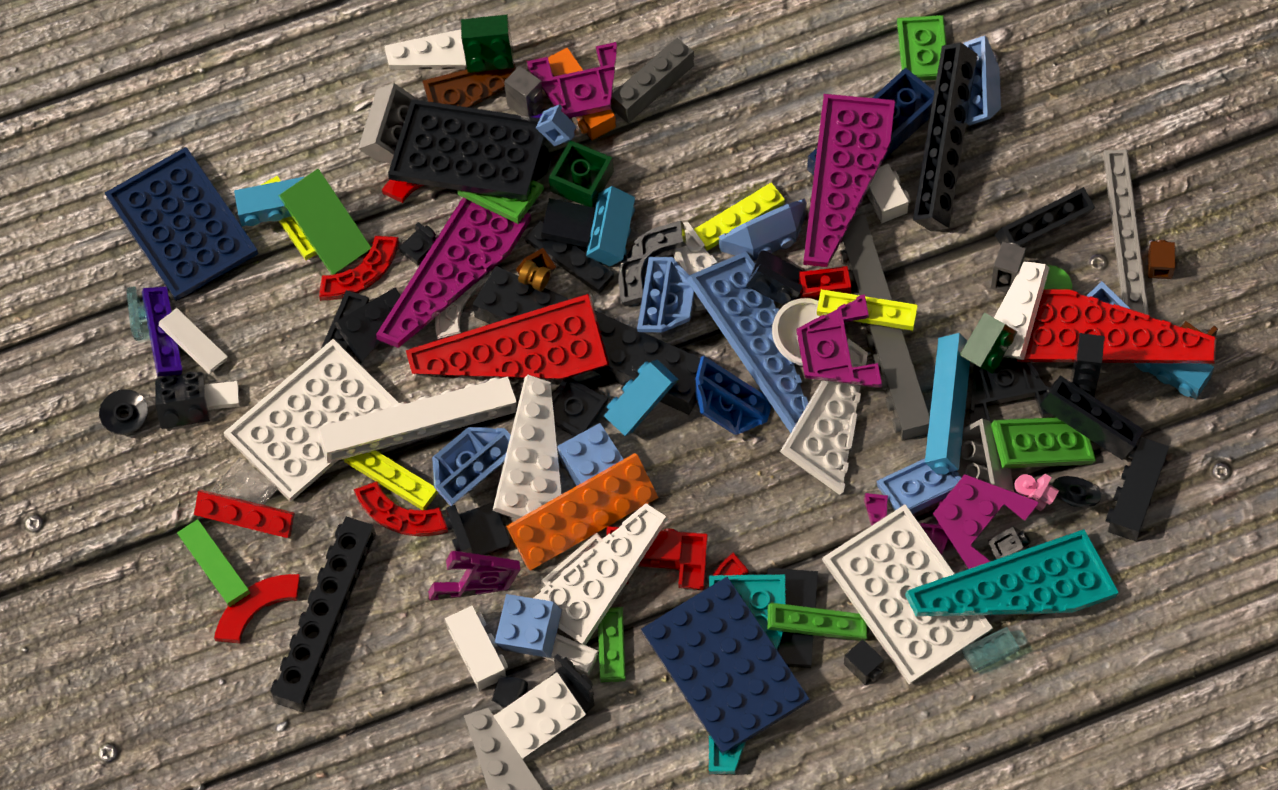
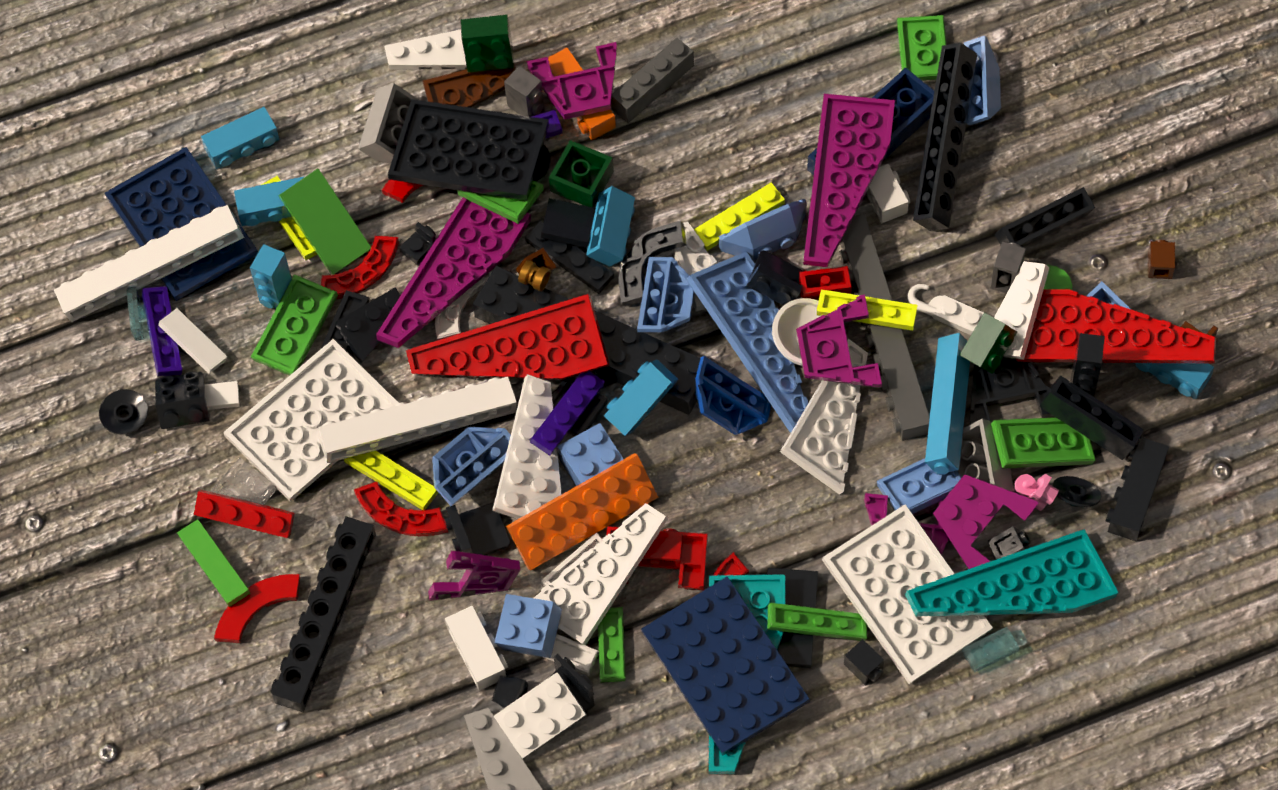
(148, 263): none -> white brick
(240, 138): none -> dark azure brick
(270, 275): none -> dark azure brick
(294, 325): none -> bright green tile
(556, 126): medium blue brick -> none
(567, 412): none -> dark purple plate
(947, 310): none -> white plate
(1125, 230): light grey tile -> none

